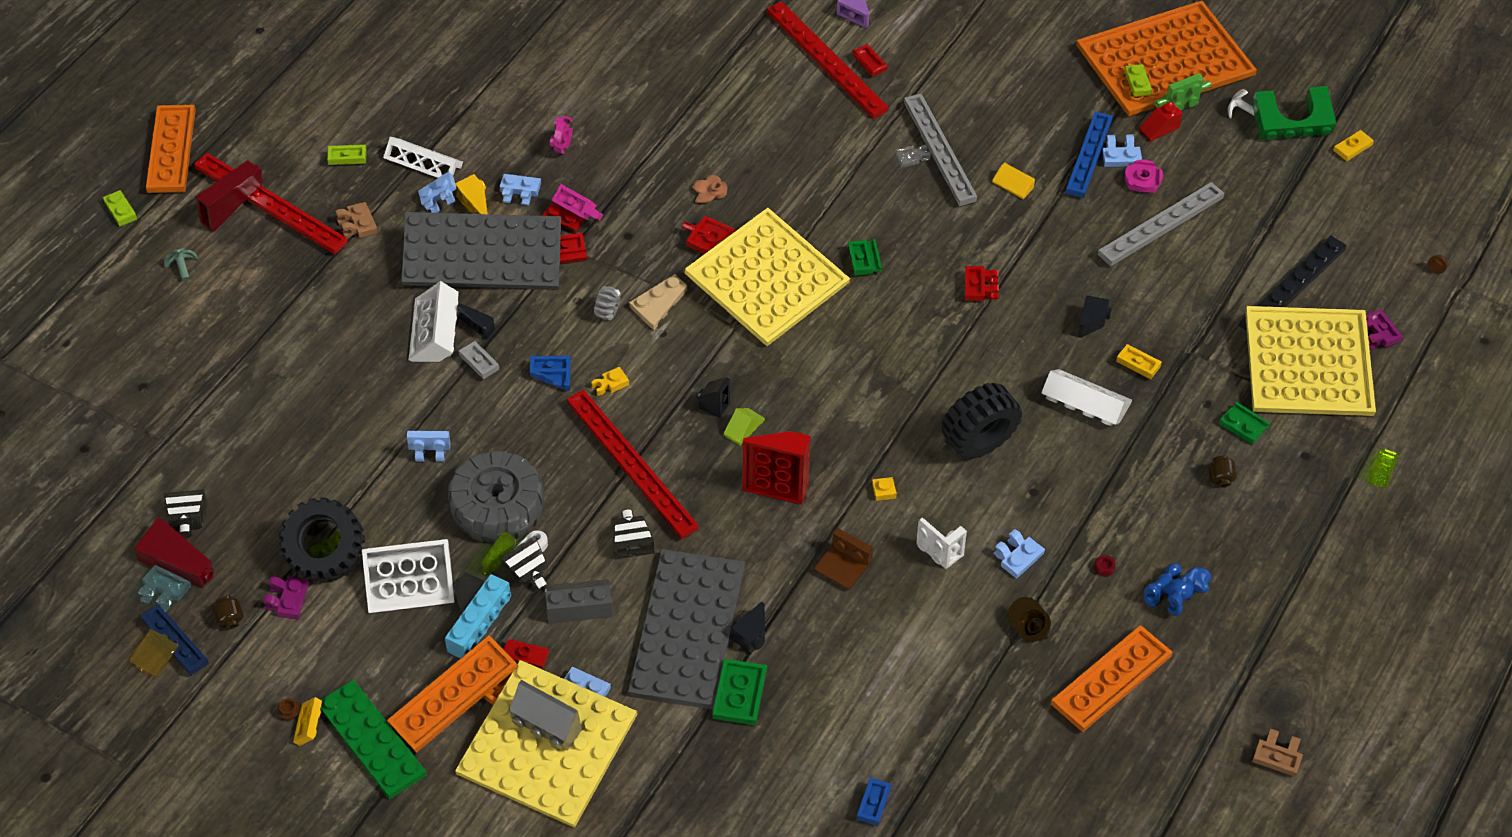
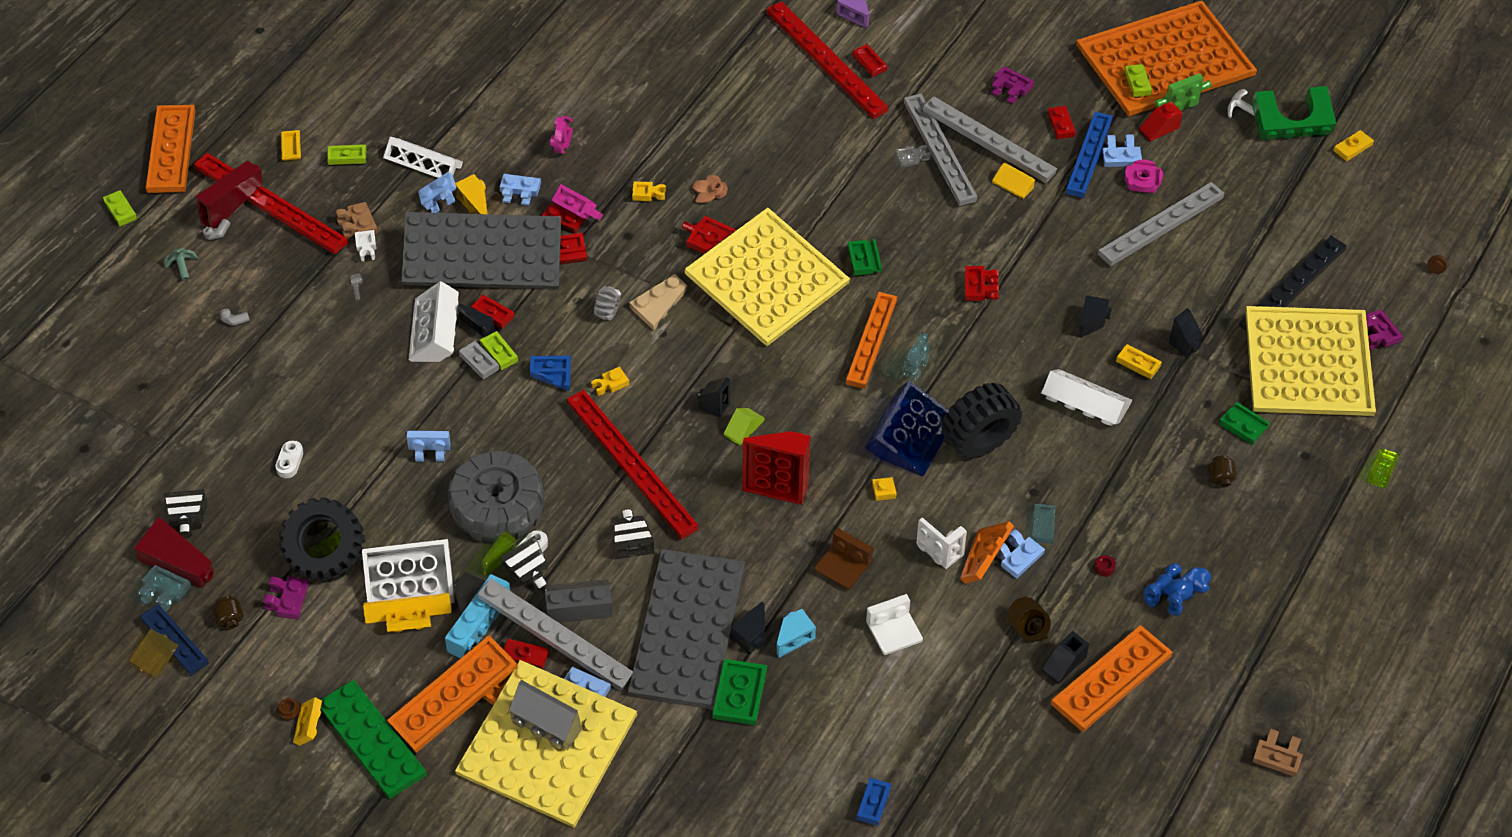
(218, 232): none -> light grey arm
(233, 320): none -> light grey arm
(289, 457): none -> white plate
(290, 145): none -> yellow tile
(355, 281): none -> clear hand
(365, 243): none -> white plate
(407, 612): none -> yellow bracket
(499, 350): none -> lime plate
(500, 313): none -> red plate
(555, 634): none -> light grey plate
(645, 191): none -> yellow plate
(795, 632): none -> medium azure slope
(871, 340): none -> orange plate
(893, 625): none -> white bracket
(909, 430): none -> clear blue slope
(916, 355): none -> clear light blue plate
(984, 549): none -> orange wing
(989, 139): none -> light grey plate
(1012, 80): none -> magenta plate
(1043, 523): none -> clear light blue tile
(1061, 122): none -> red plate
(1066, 657): none -> black slope
(1185, 333): none -> black slope

